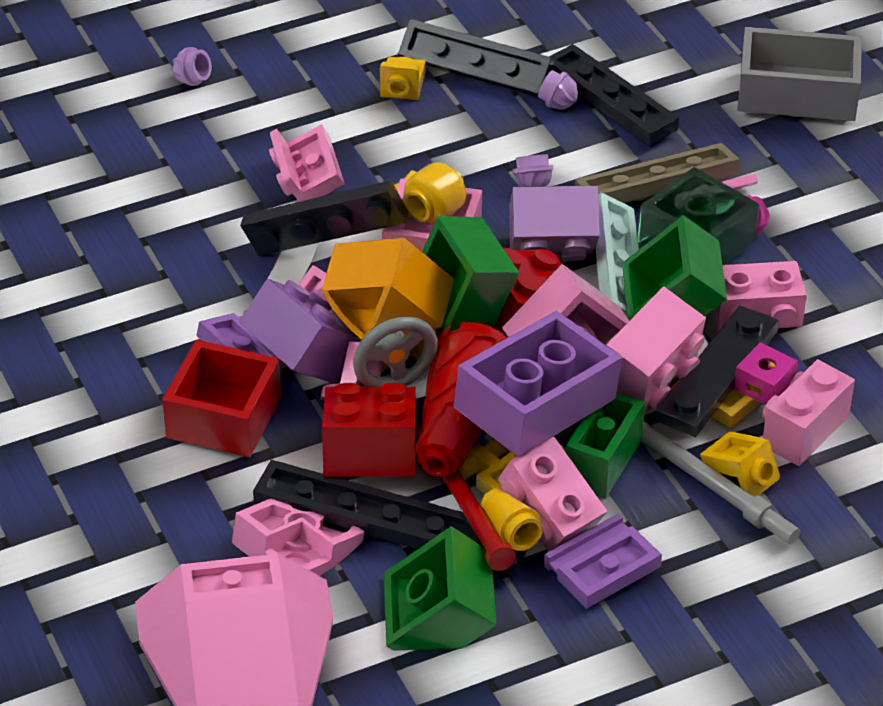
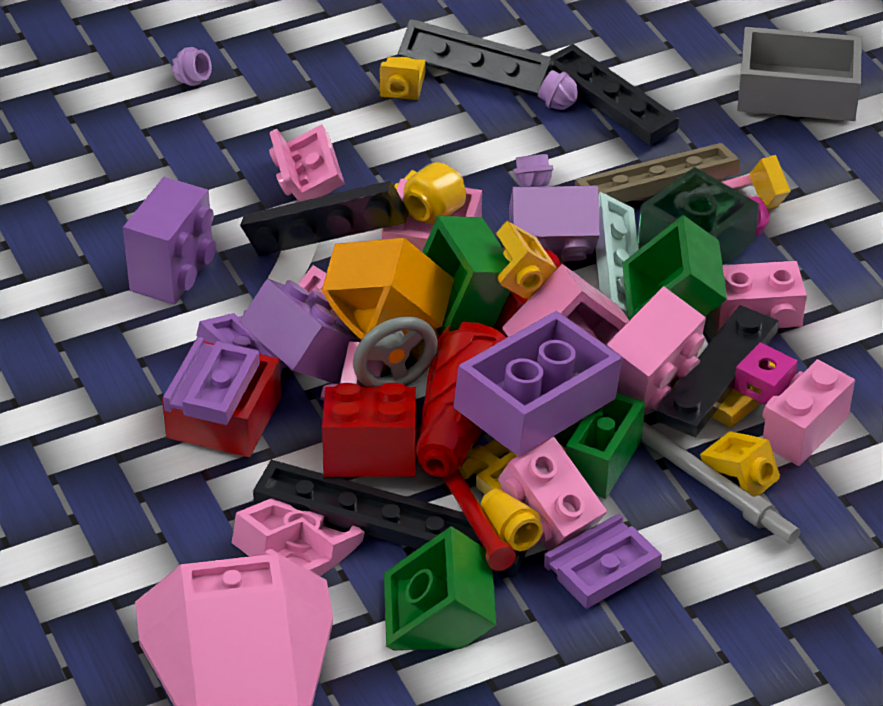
(169, 240): none -> medium lavender brick
(212, 380): none -> medium lavender plate
(528, 261): none -> yellow bracket
(769, 182): none -> yellow tile

